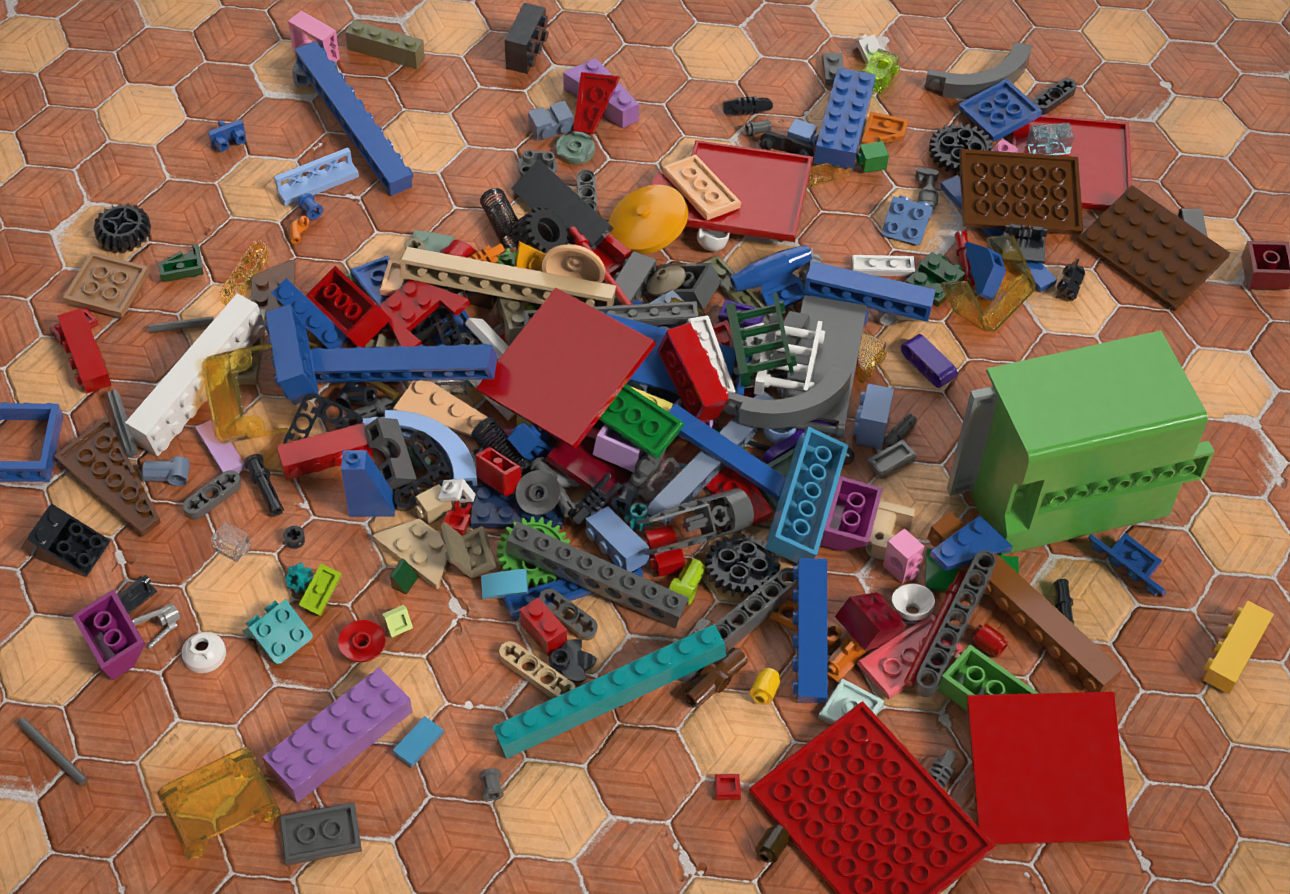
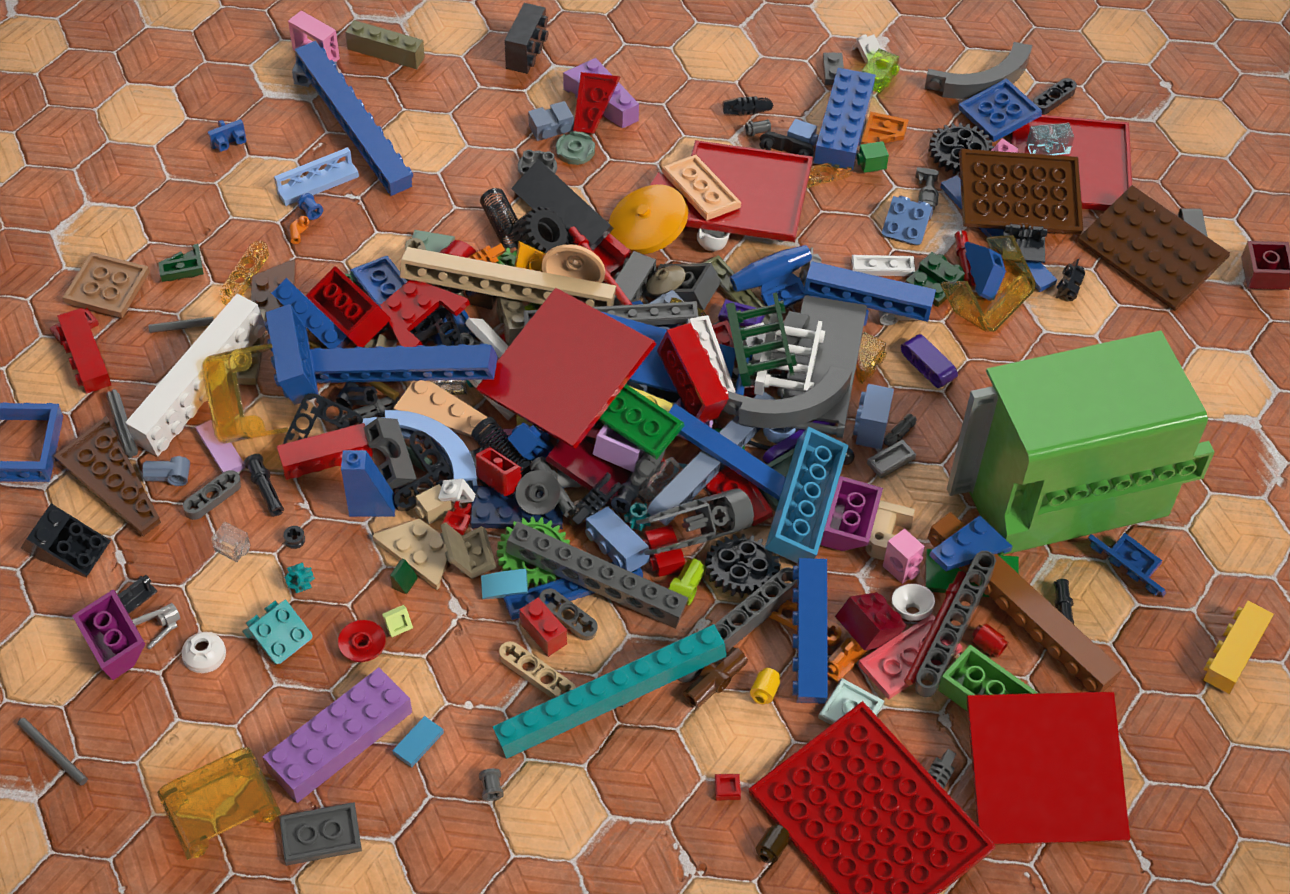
(122, 227): black gear -> none
(320, 589): lime hinge -> none
(392, 280): light nougat tile -> none
(575, 660): black plate -> none
(587, 187): dark grey beam -> none

